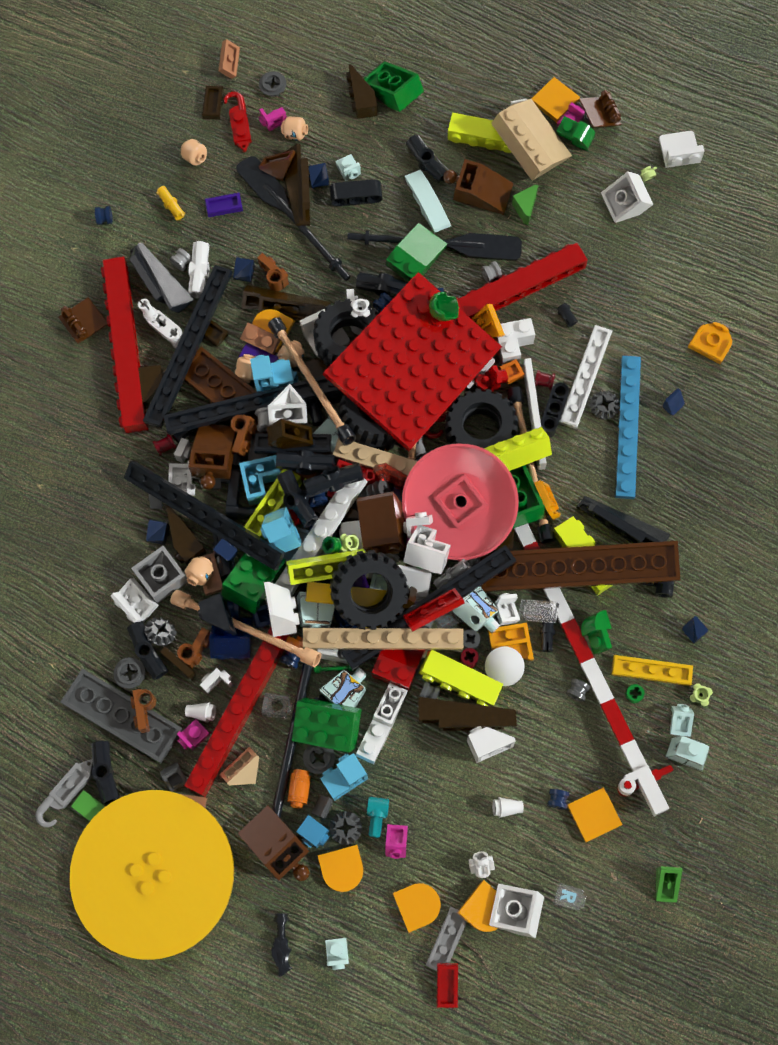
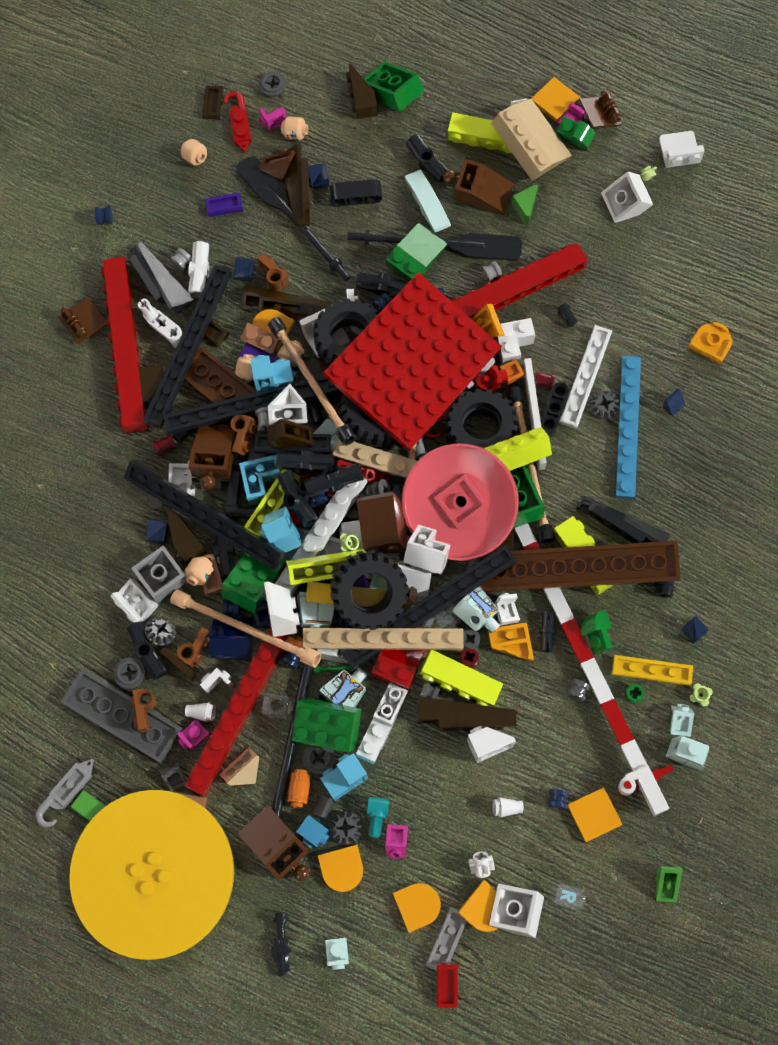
(102, 758): black piece -> none
(170, 203): yellow pin -> none
(183, 450): white plate -> none
(217, 614): black slope -> none
(225, 549): dark blue slope -> none
(229, 59): nougat plate -> none
(326, 545): green bush -> none
(348, 167): light aqua bracket -> none
(356, 304): white plate -> none
(390, 474): clear red plate -> none
(420, 518): white bracket -> none
(433, 609): red tile -> none
(443, 307): green hair -> none
(452, 573): light grey pin -> none
(504, 665): white dish -> none
(538, 610): clear tile -> none
(548, 499): light orange tile -> none

